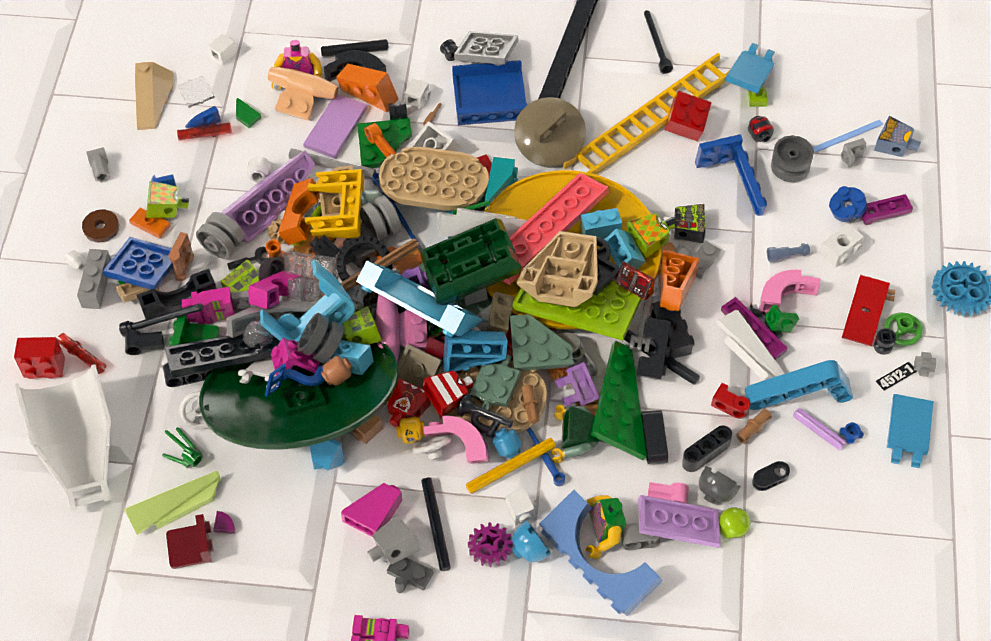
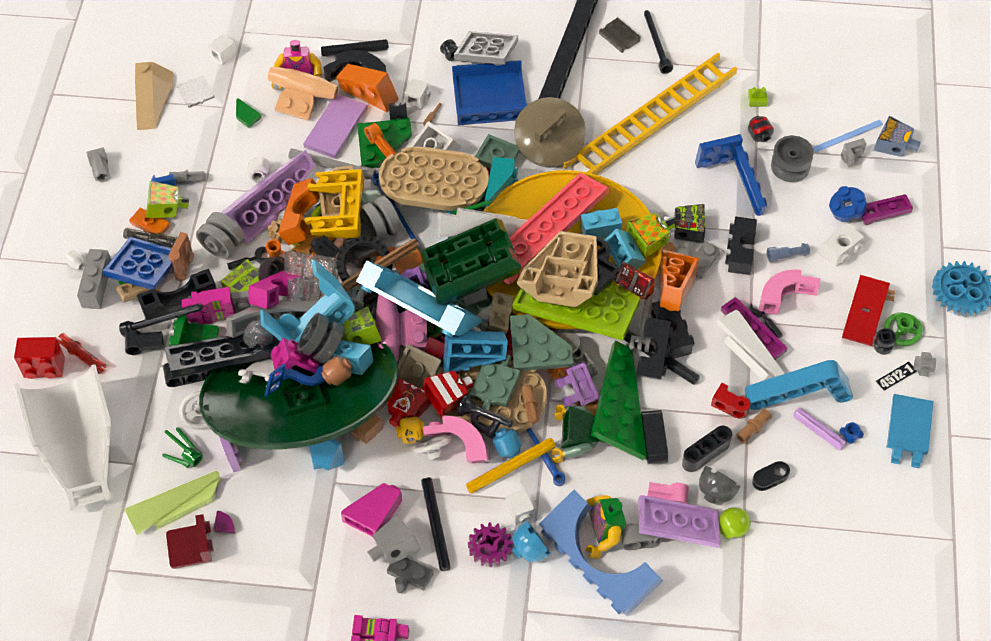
(98, 217): reddish brown tile -> none
(128, 232): none -> clear smoke pin
(185, 176): none -> light grey axle
(204, 131): clear red pin -> none
(205, 118): blue plate -> none
(232, 454): none -> lavender plate
(495, 147): none -> sand green plate
(619, 35): none -> clear smoke plate
(688, 116): red brick -> none
(741, 258): none -> black arch
(751, 69): dark azure tile -> none
(781, 321): green bracket -> none

